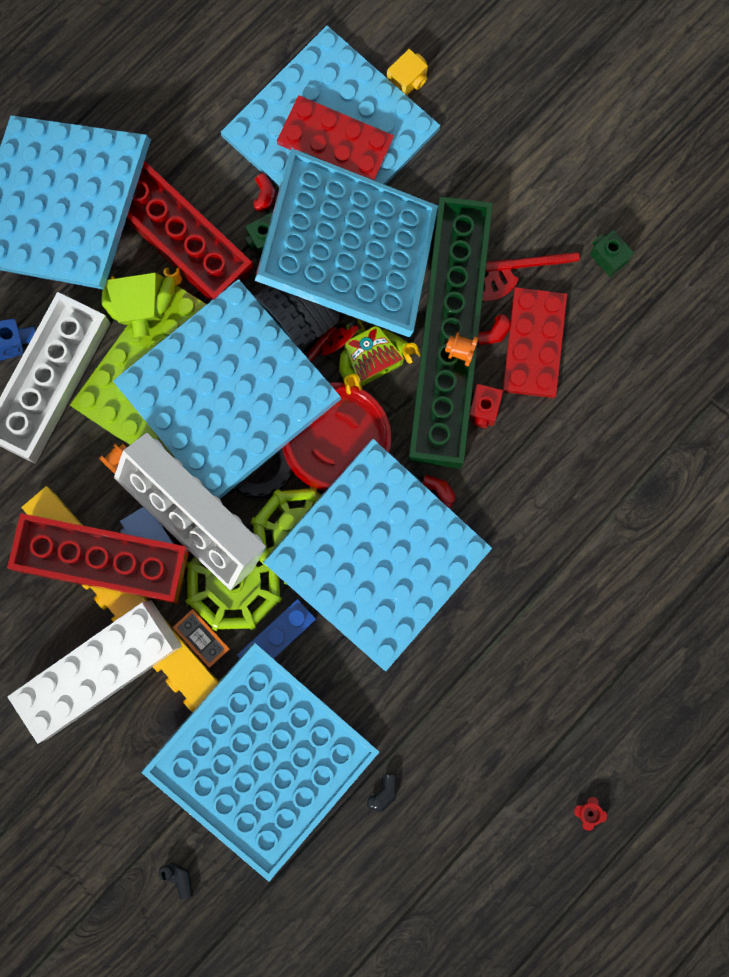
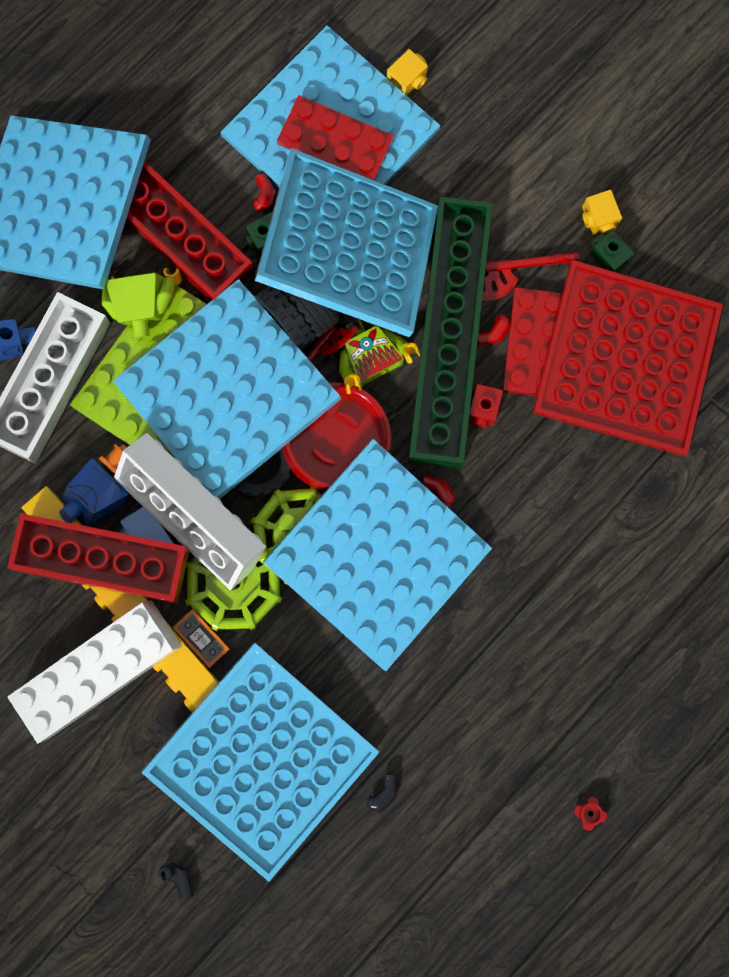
(92, 495): none -> blue torso
(283, 630): blue plate -> none
(461, 348): orange brick -> none
(601, 213): none -> yellow brick
(628, 358): none -> red plate

